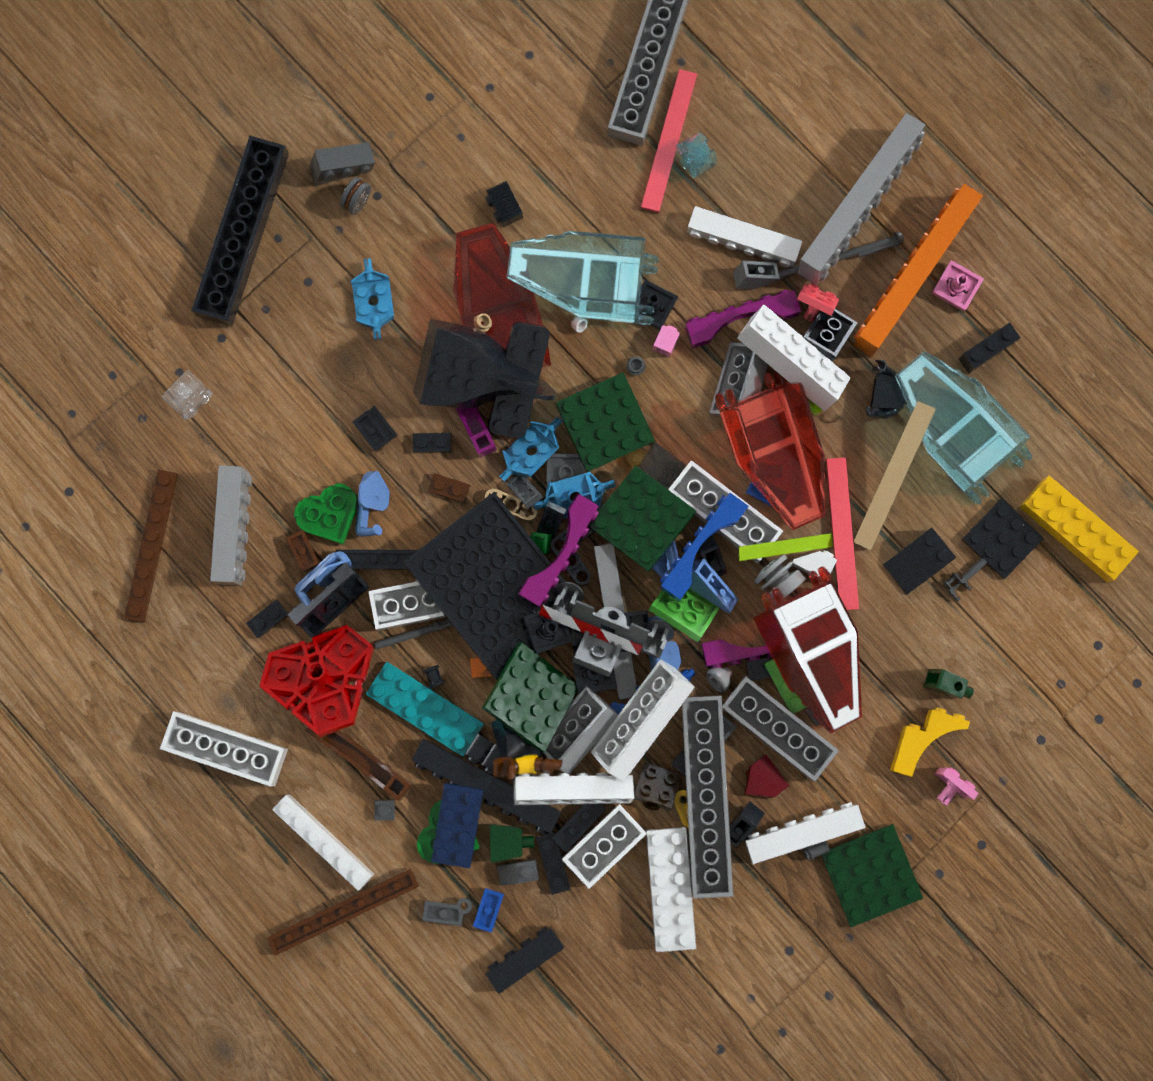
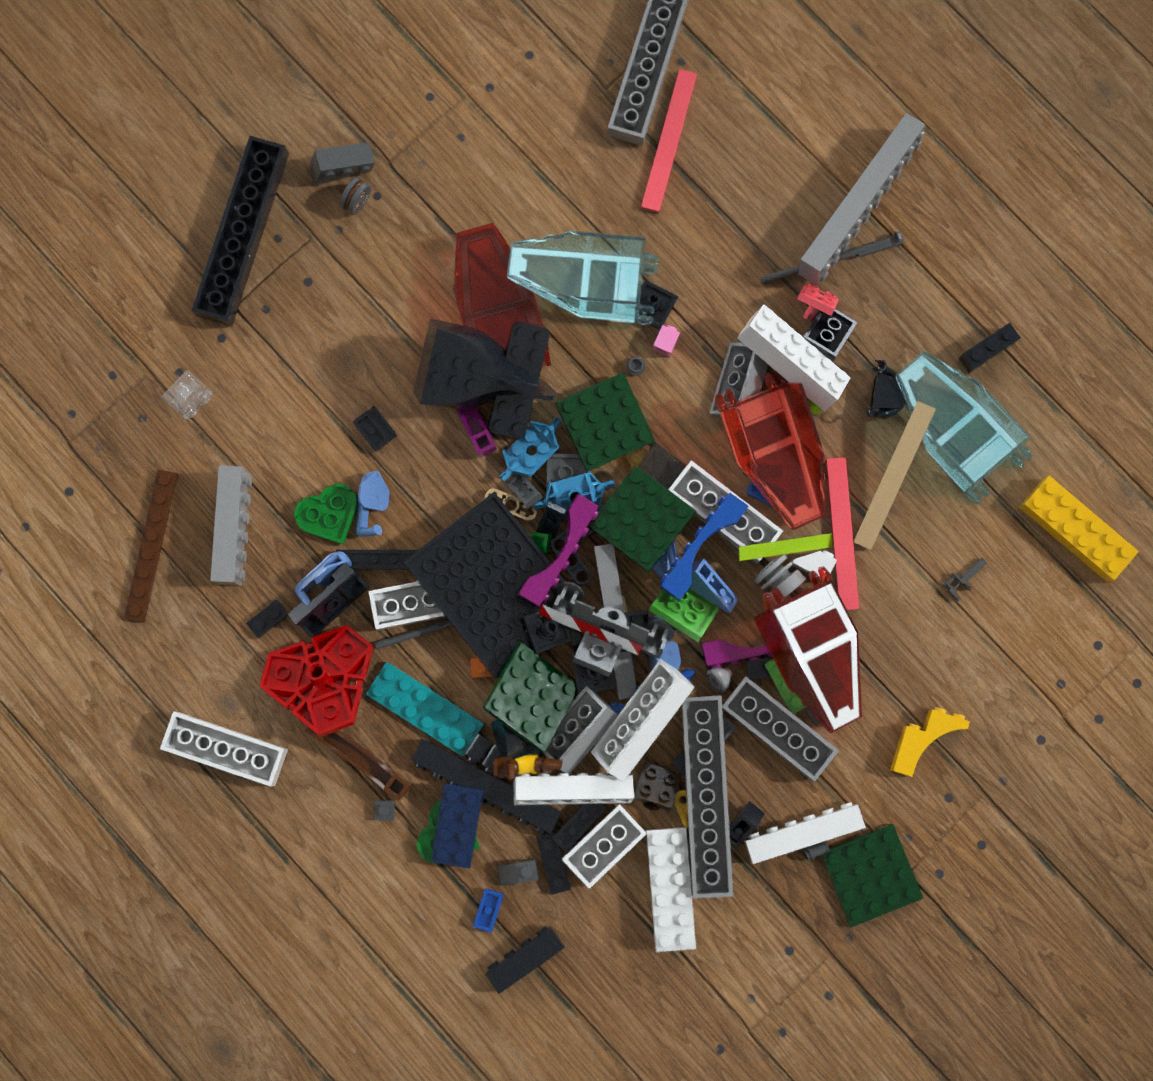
(302, 551): reddish brown plate -> none
(323, 842): white brick -> none
(343, 912): reddish brown plate -> none
(368, 285): dark azure plate -> none
(431, 442): black plate -> none
(433, 676): black bush -> none
(445, 912): dark grey hinge -> none
(449, 488): reddish brown plate -> none
(482, 318): tan plate -> none
(504, 203): black brick -> none
(508, 842): dark green torso -> none
(579, 327): white hinge -> none
(696, 154): clear light blue brick -> none
(703, 330): magenta arch -> none
(711, 553): black slope -> none
(744, 236): white brick -> none
(755, 274): dark grey slope -> none
(764, 779): dark red slope -> none
(916, 269): orange brick -> none
(919, 561): black slope -> none
(948, 684): dark green torso -> none
(954, 786): bright pink plate -> none
(960, 279): bright pink plate -> none
(1002, 538): black plate -> none

